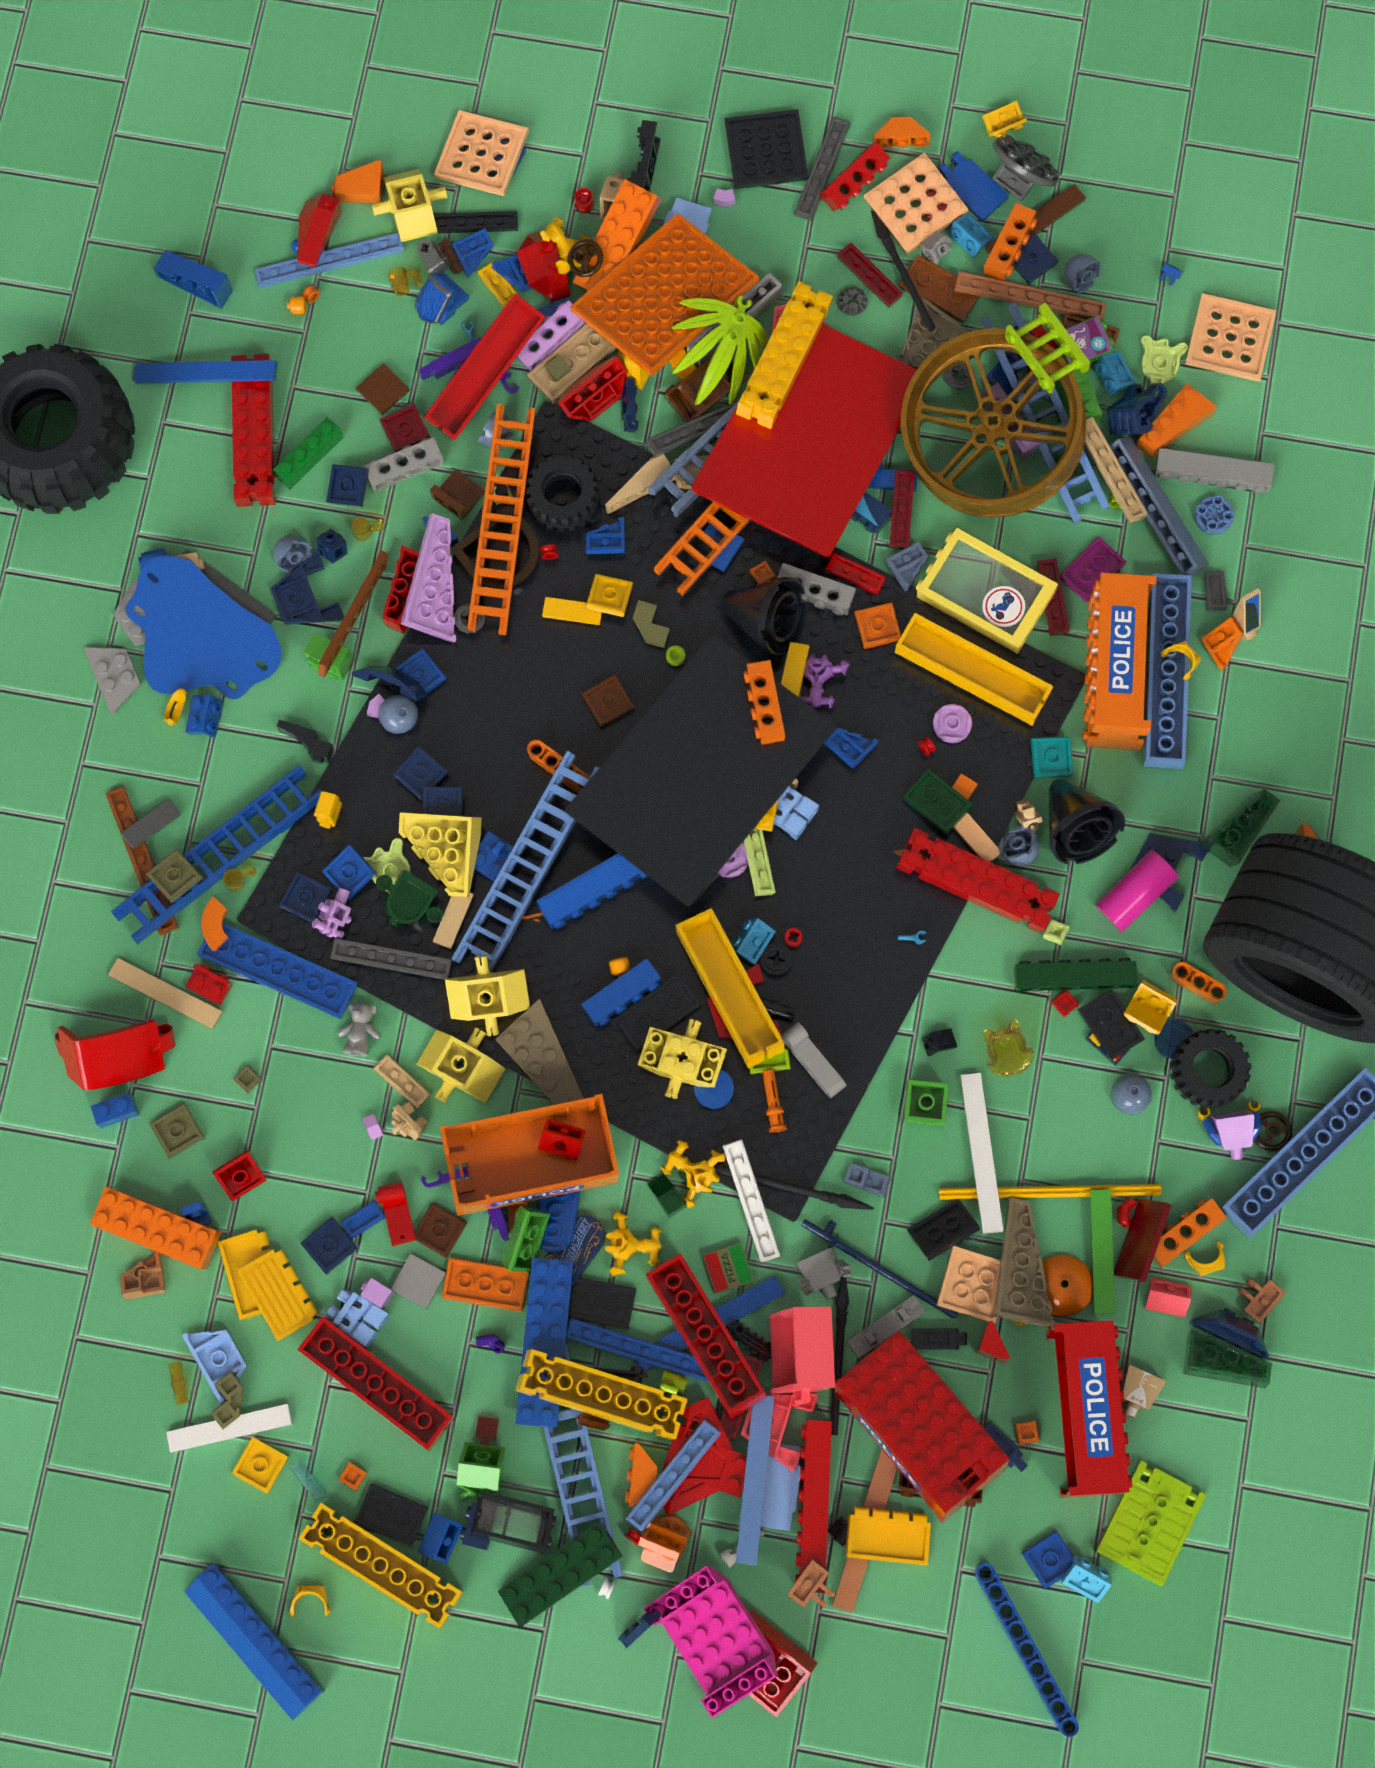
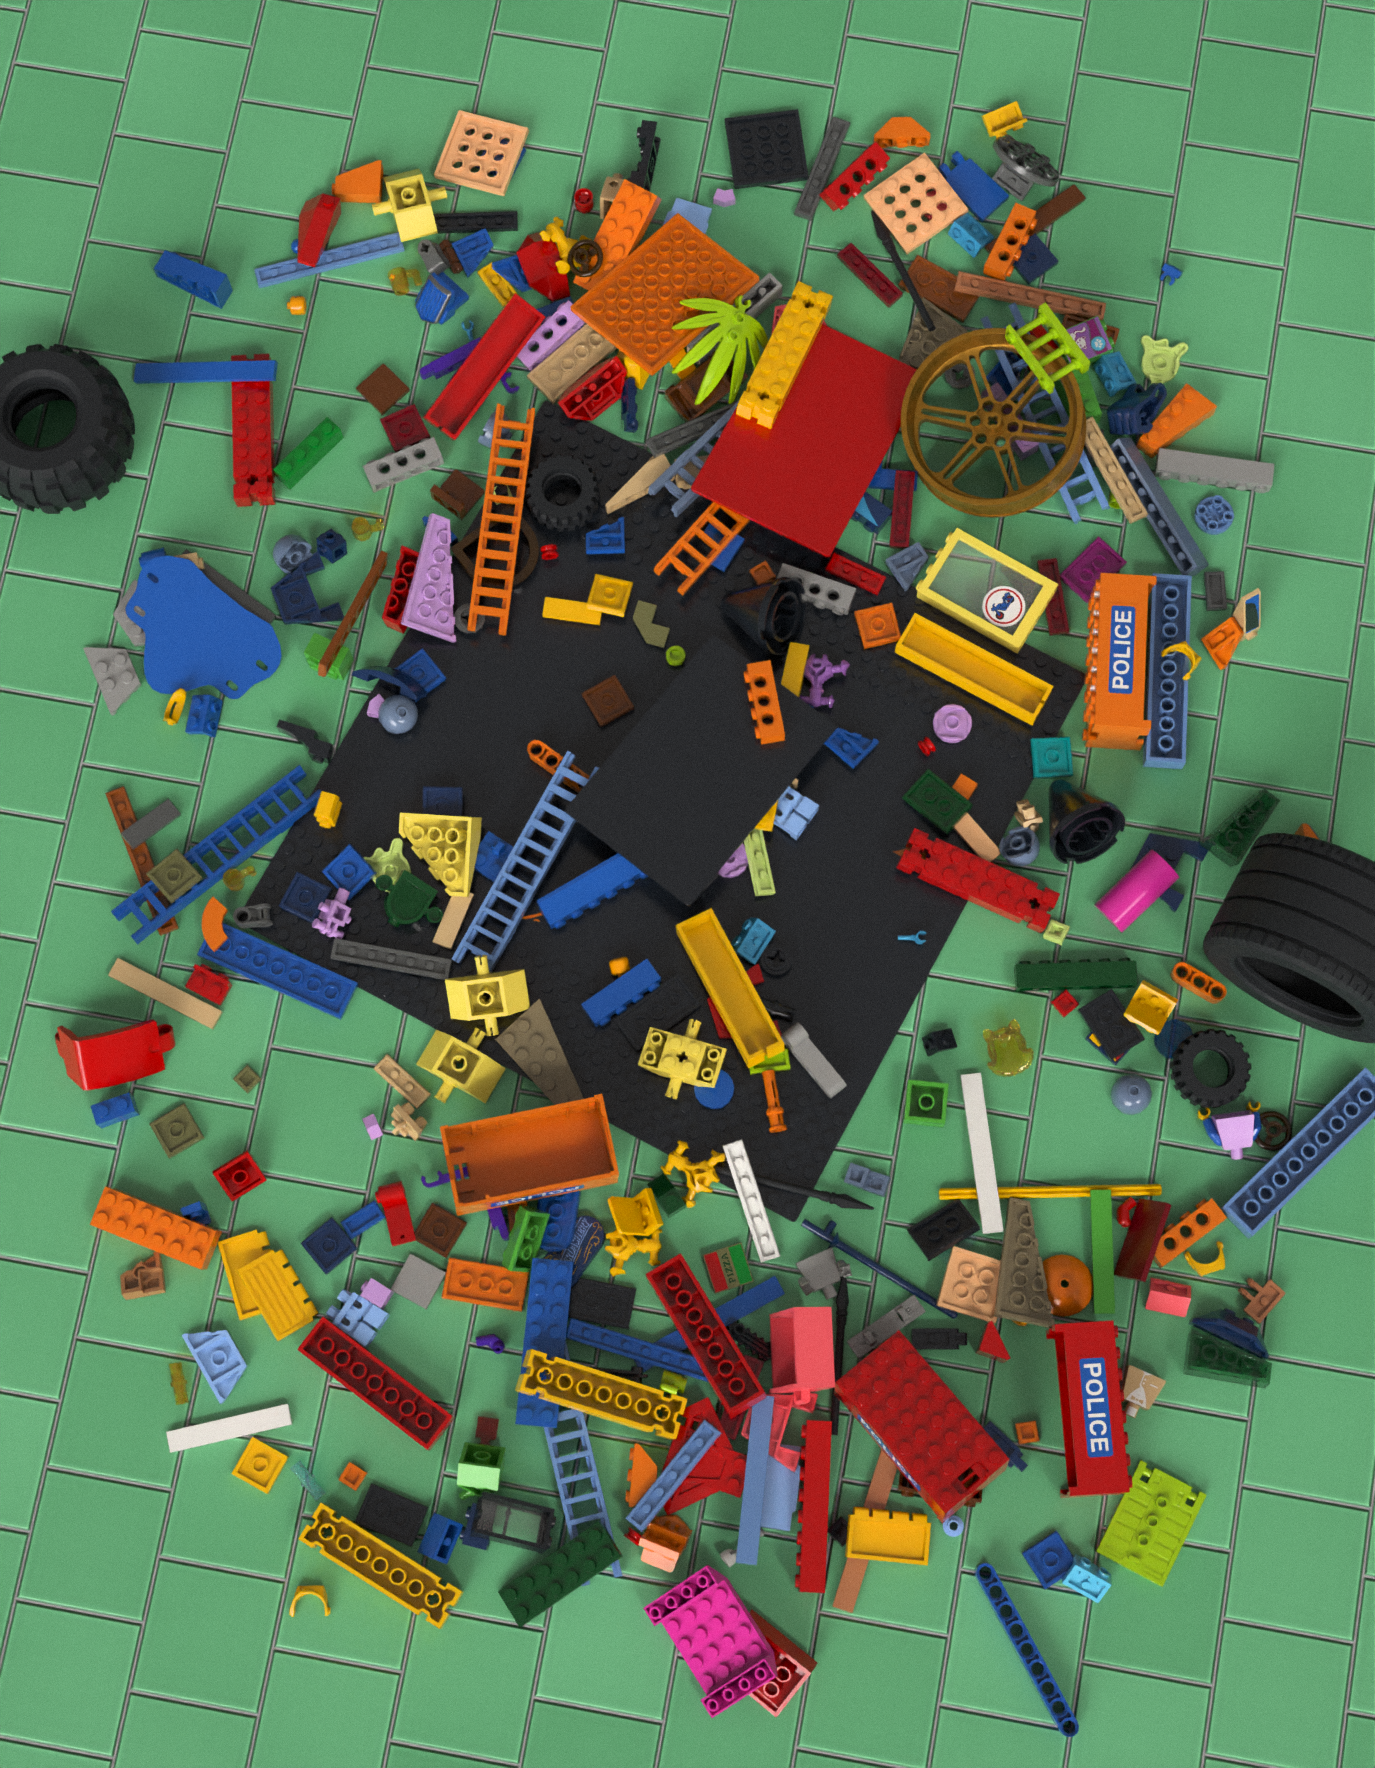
(230, 1409): olive tile -> none
(254, 1641): blue slope -> none
(255, 916): none -> dark grey piece
(311, 294): orange bush -> none
(347, 485): dark blue tile -> none
(358, 1029): light grey piece -> none
(420, 771): dark blue plate -> none
(557, 368): olive tile -> none
(561, 1139): red brick -> none
(593, 1421): reddish brown axle -> none
(607, 1588): white bush -> none
(636, 1214): none -> yellow bracket
(638, 1629): dark blue hinge -> none
(787, 936): red bush -> none
(808, 1583): nougat hinge -> none
(852, 308): dark grey gear -> none
(935, 246): light grey brick -> none
(960, 1526): none -> light blue plate
(1081, 271): sand blue cylinder -> none
(1245, 313): light nougat piece -> none

